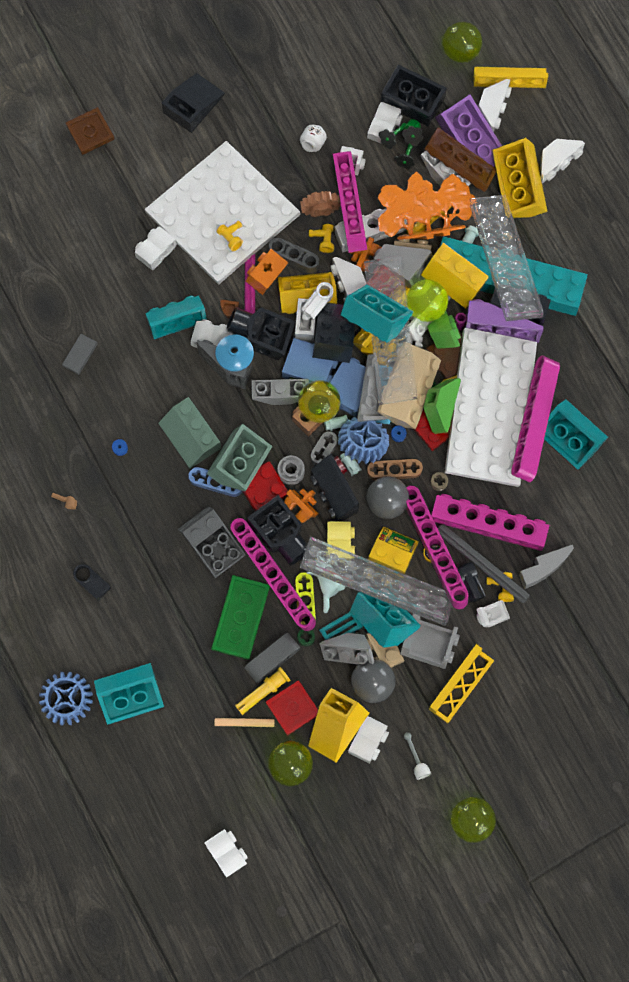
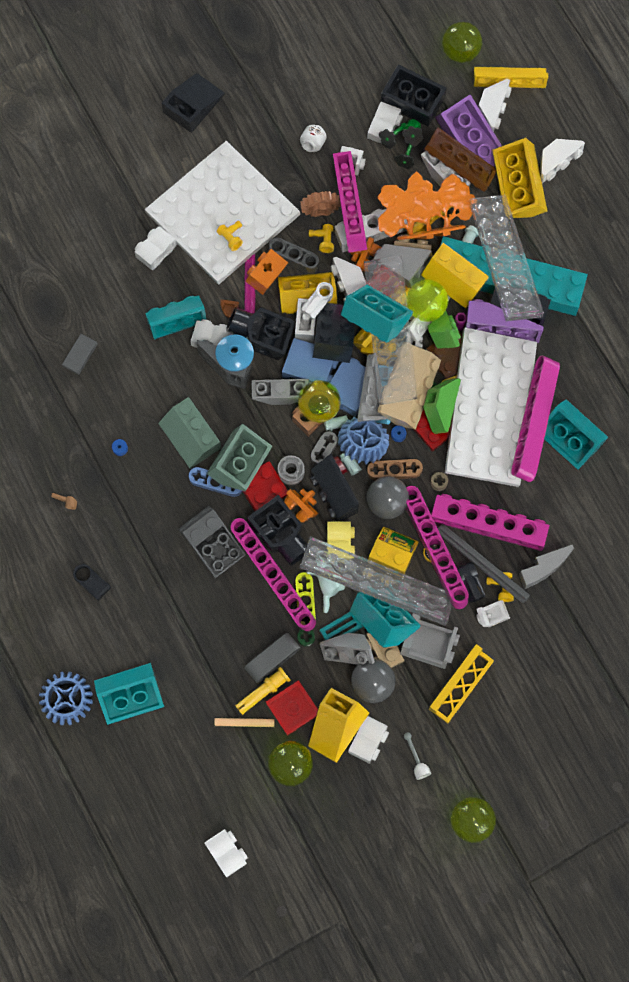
(90, 131): reddish brown plate -> none
(240, 617): green tile -> none

